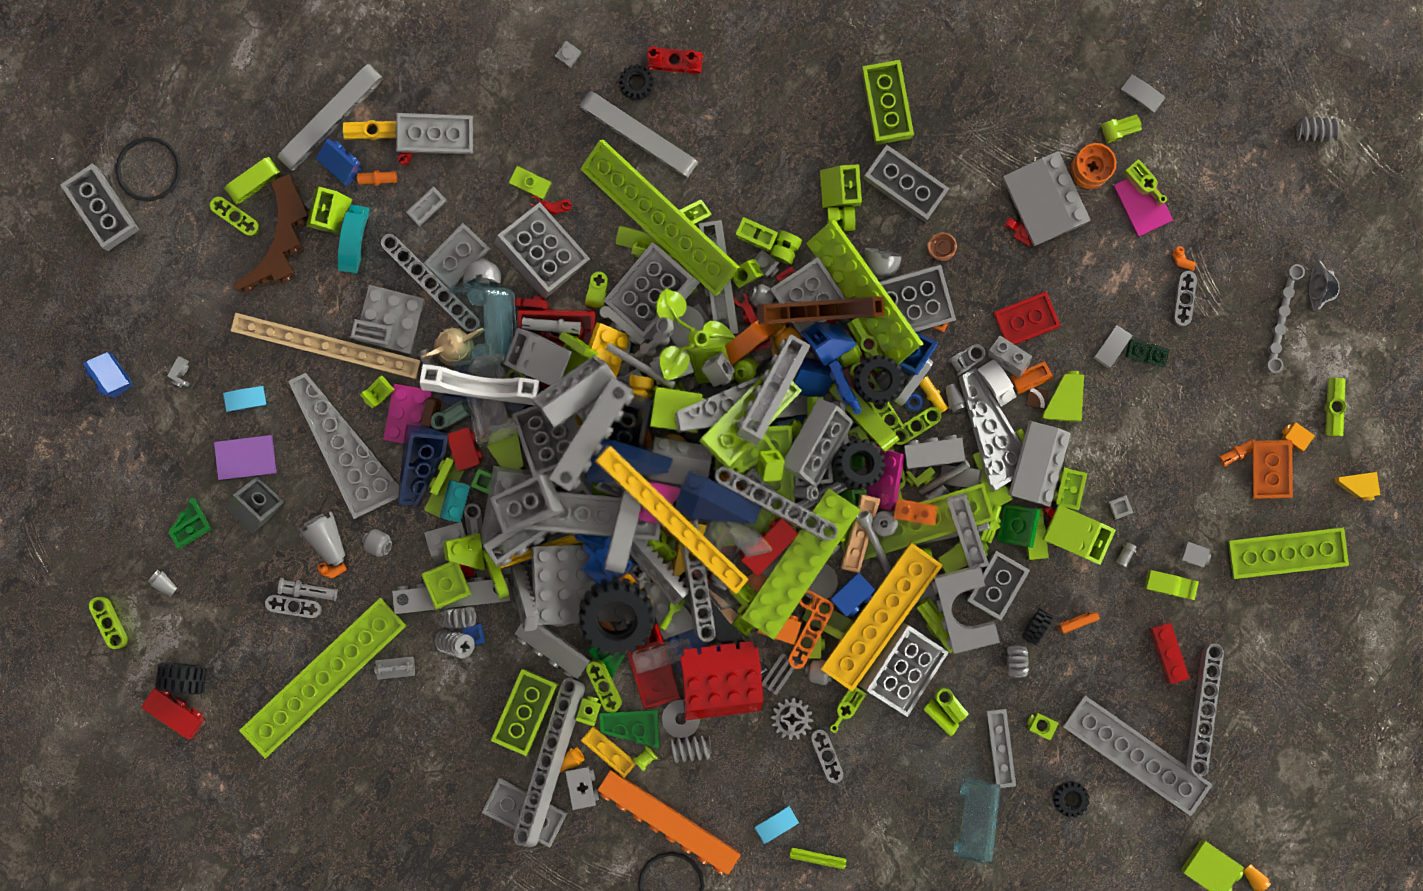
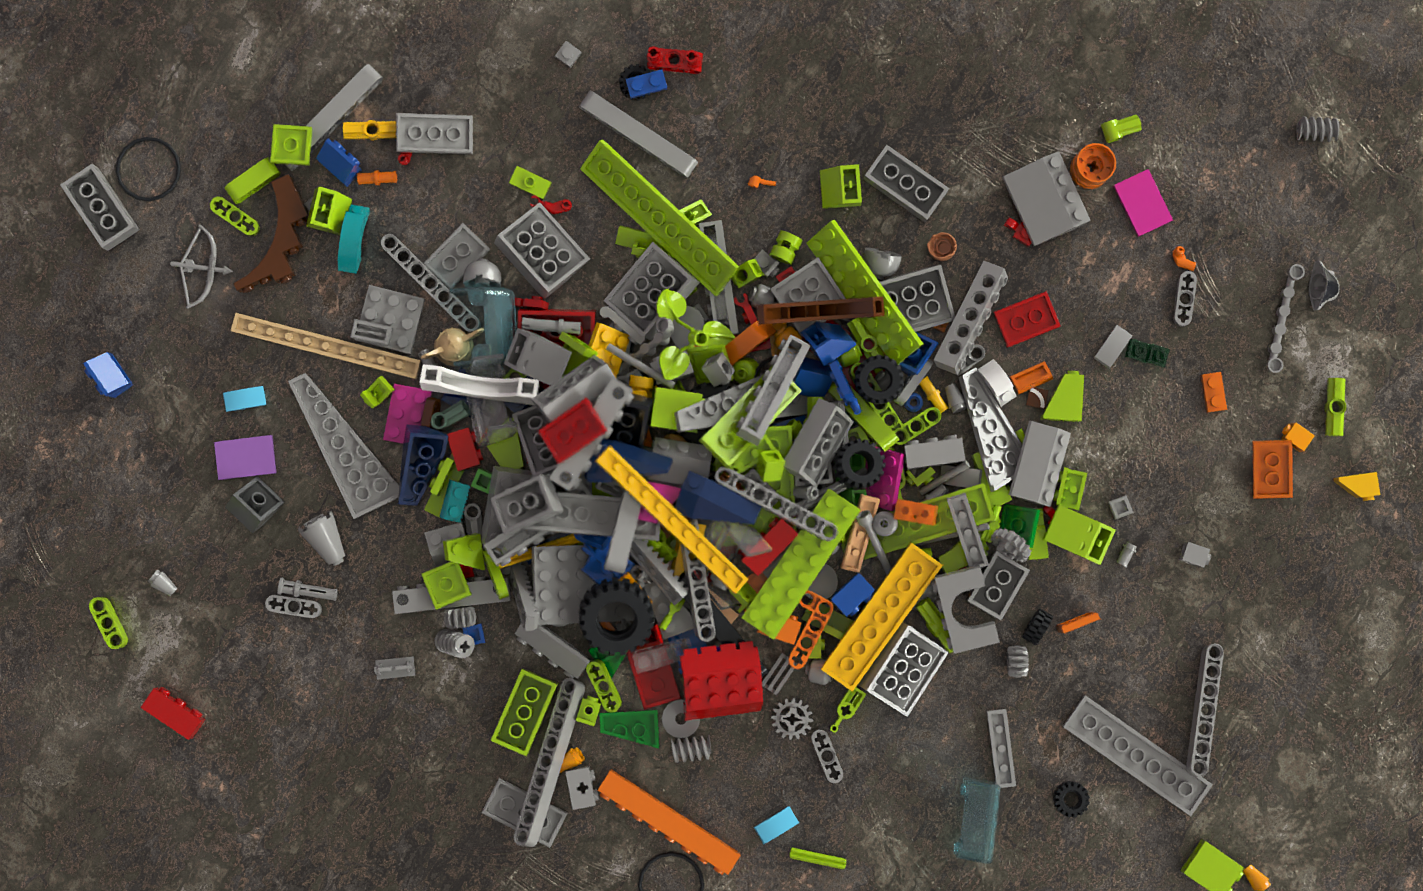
(178, 369): light grey bracket -> none
(181, 678): black tyre -> none
(189, 266): none -> light grey piece
(189, 525): green wing -> none
(291, 145): none -> lime tile
(323, 678): lime plate -> none
(330, 571): orange arm -> none
(377, 543): light grey head -> none
(426, 206): light grey plate -> none
(572, 431): none -> red tile
(596, 294): lime piece -> none
(608, 751): yellow tile -> none
(645, 758): lime bush -> none
(646, 84): none -> blue plate
(742, 625): lime plate -> none
(755, 180): none -> orange hand
(756, 235): lime brick -> none
(845, 218): lime wheel -> none
(887, 102): lime brick -> none
(938, 714): lime slope -> none
(951, 705): lime piece -> none
(987, 274): none -> light grey brick
(1009, 356): light grey brick -> none
(1011, 545): none -> light grey gear
(1050, 727): lime brick -> none
(1138, 176): lime piece -> none
(1143, 93): light grey slope -> none
(1168, 653): red brick -> none
(1171, 584): lime piece -> none
(1213, 392): none -> orange plate
(1236, 453): orange pin -> none
(1288, 553): lime plate -> none

